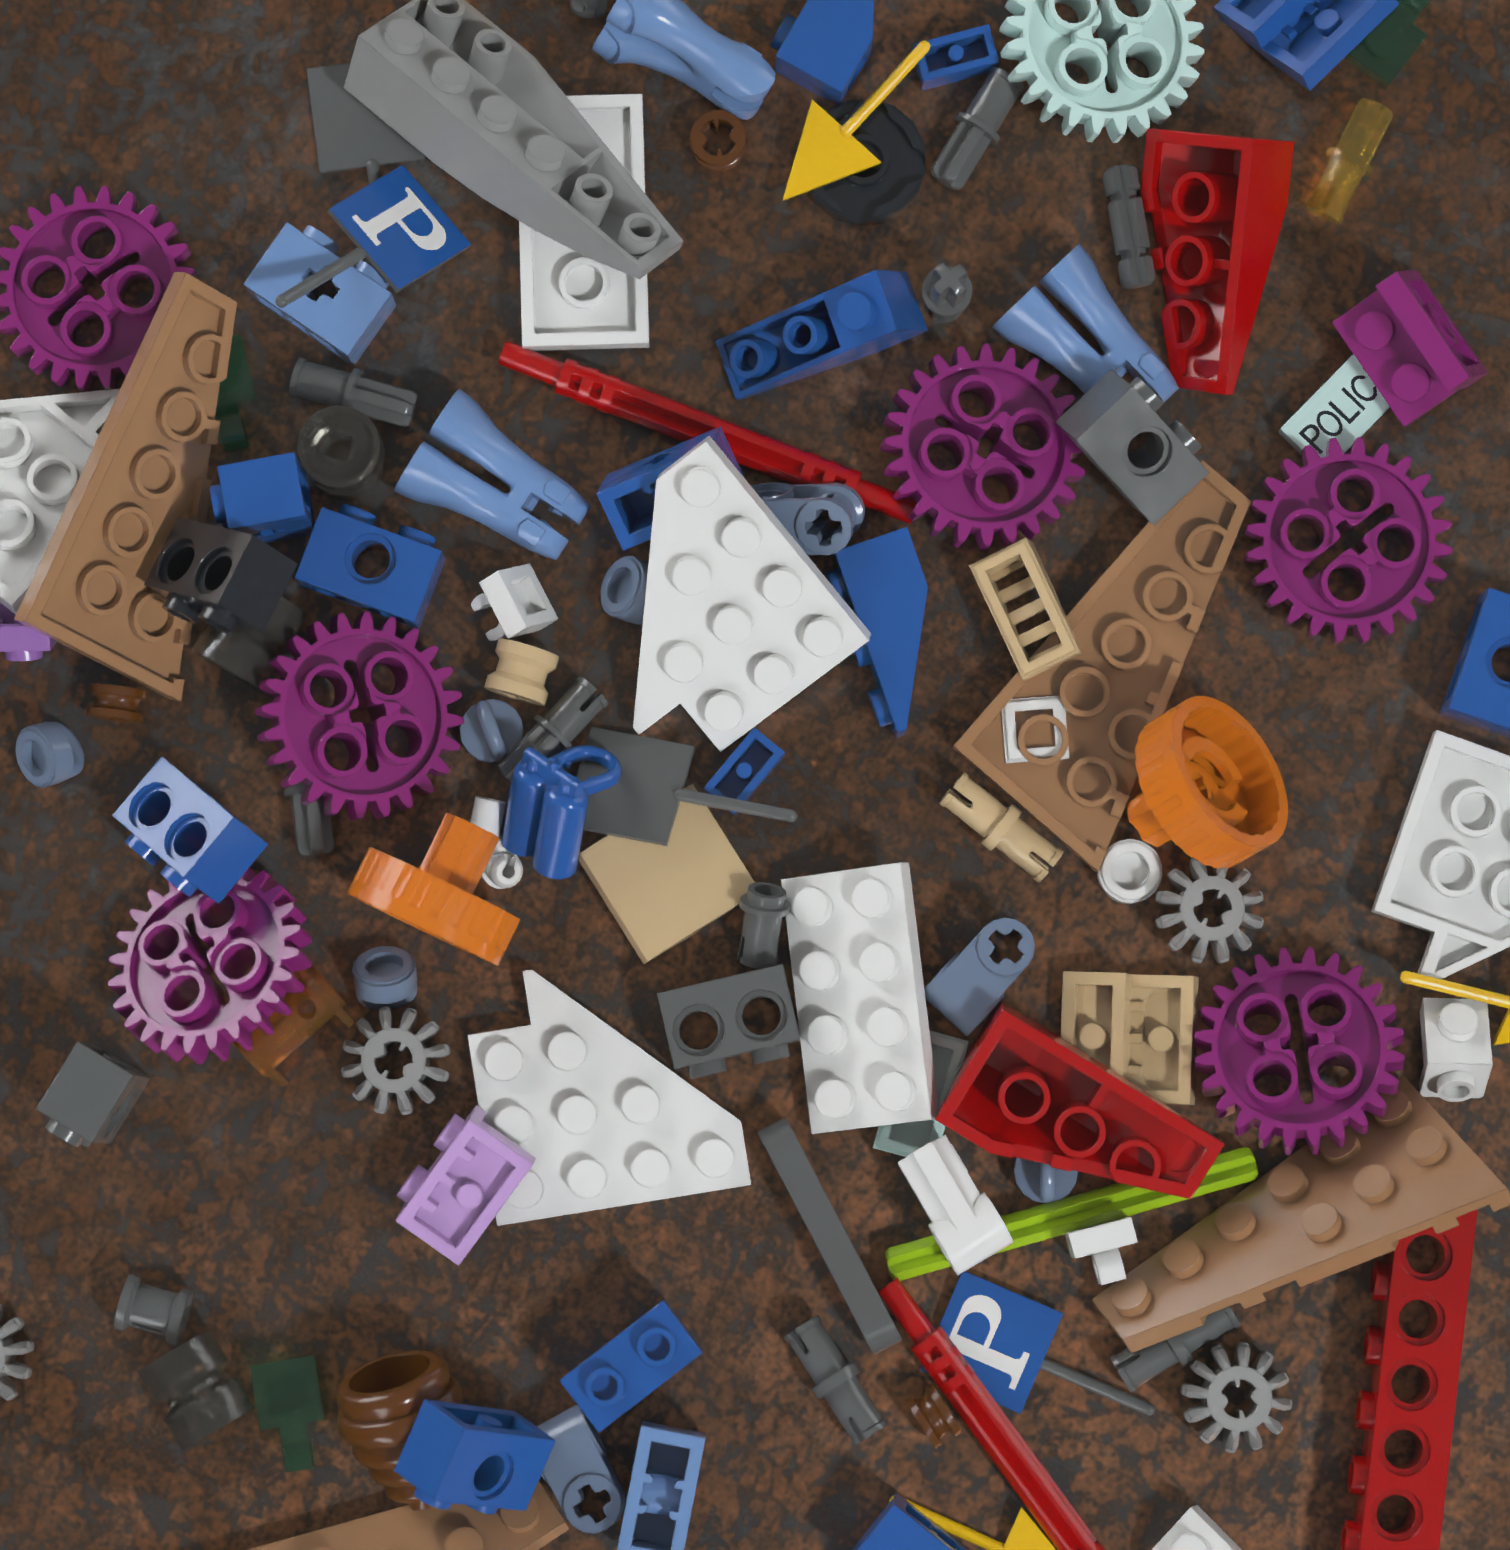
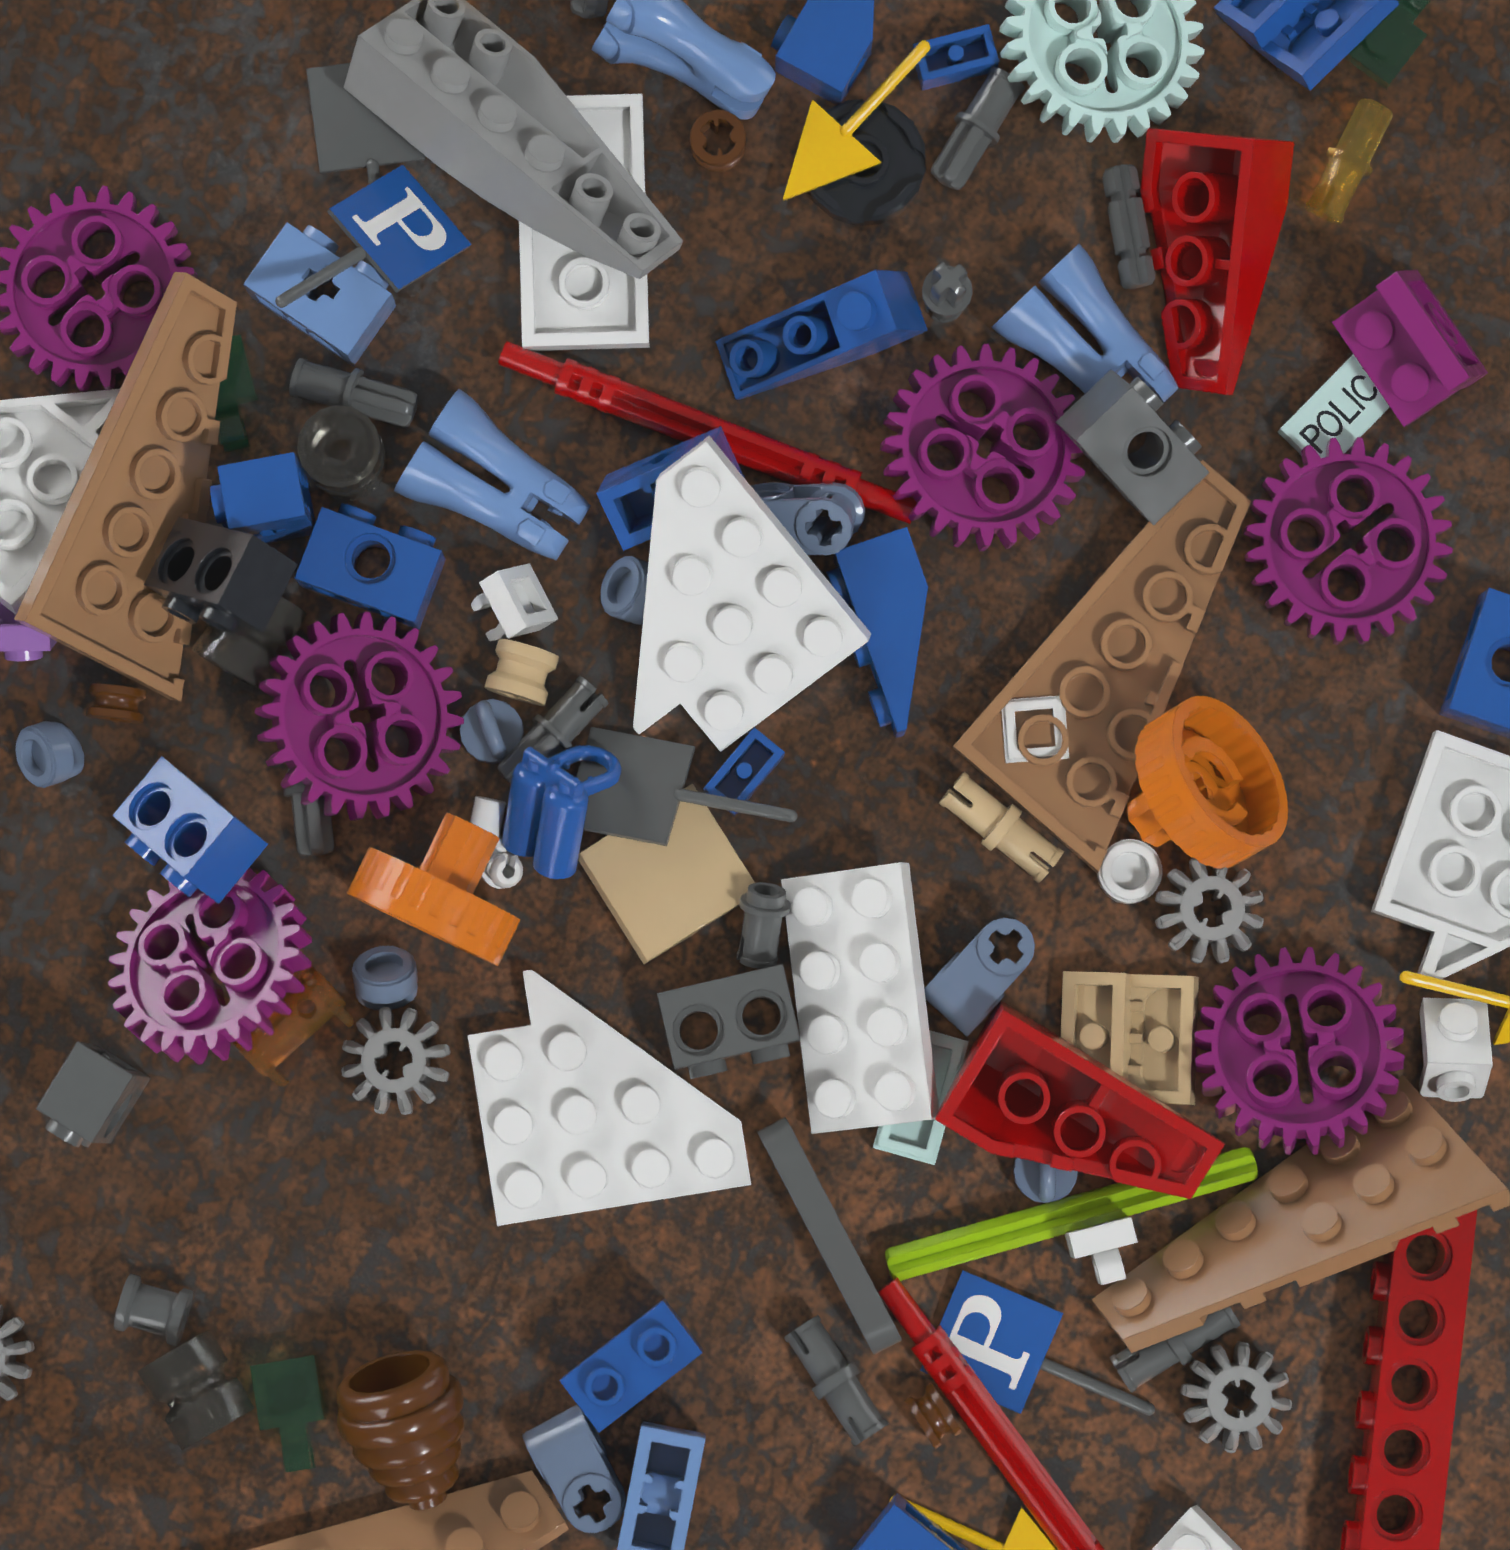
(463, 1186): lavender bracket -> none
(473, 1457): blue brick -> none
(961, 1217): white piece -> none
(1004, 563): tan slope -> none

